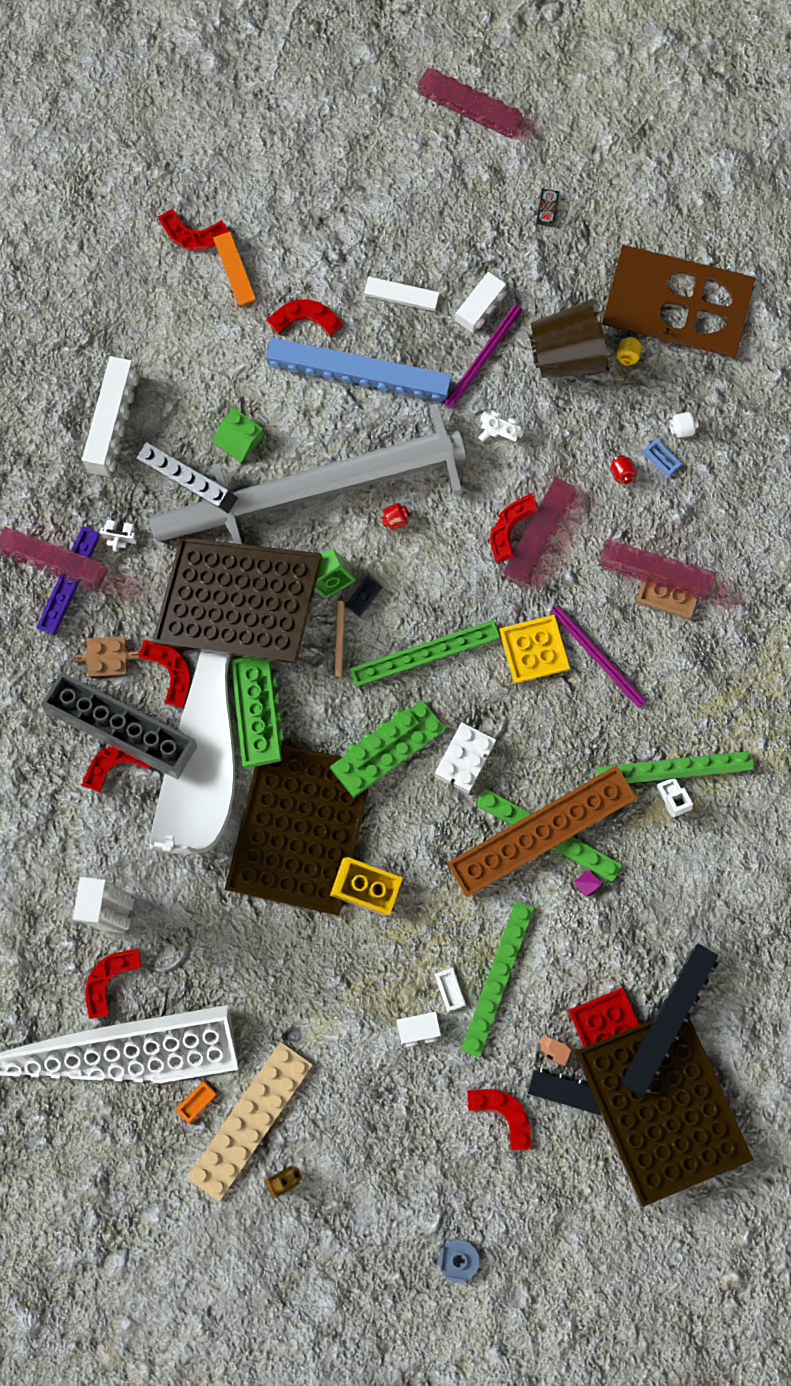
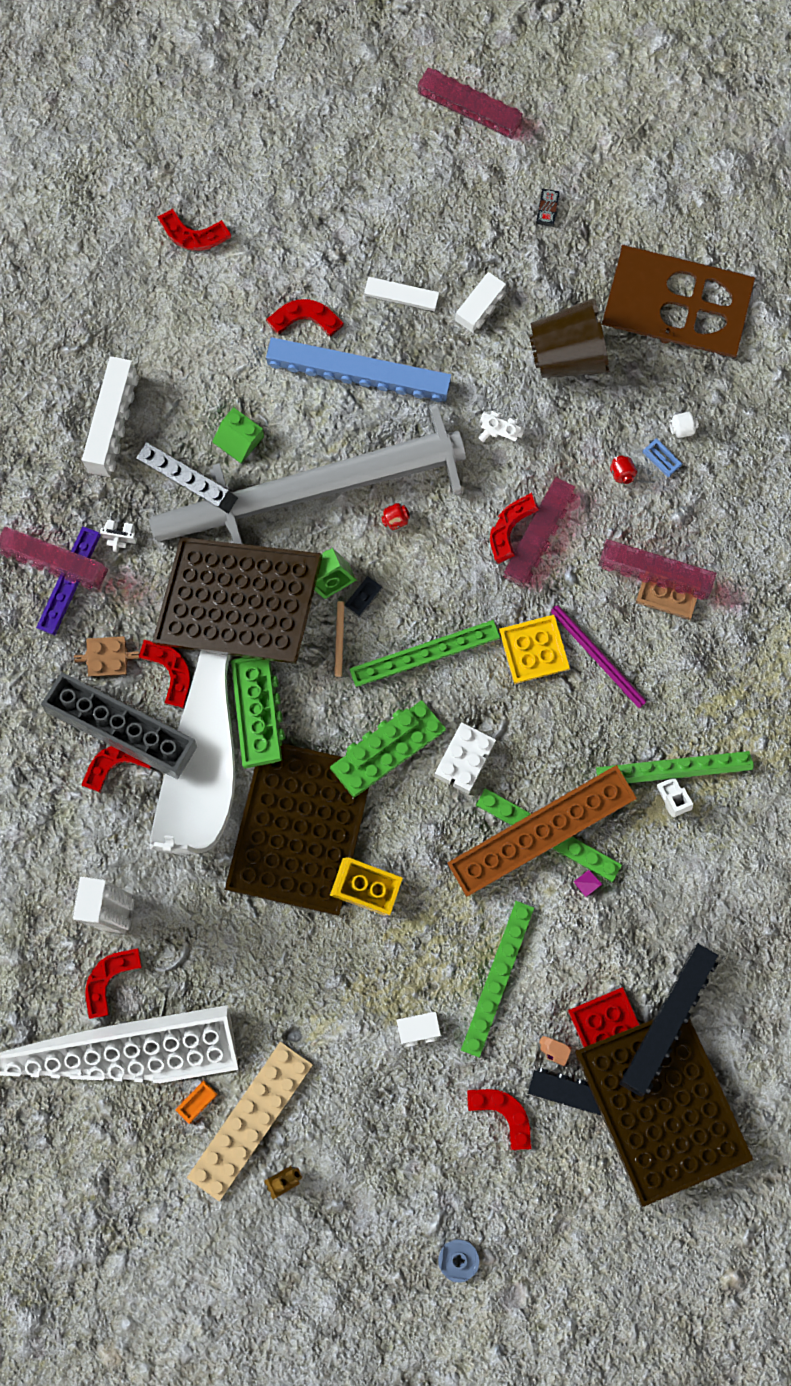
(234, 269): orange tile -> none
(450, 989): white tile -> none
(483, 356): magenta axle -> none
(629, 351): yellow head -> none

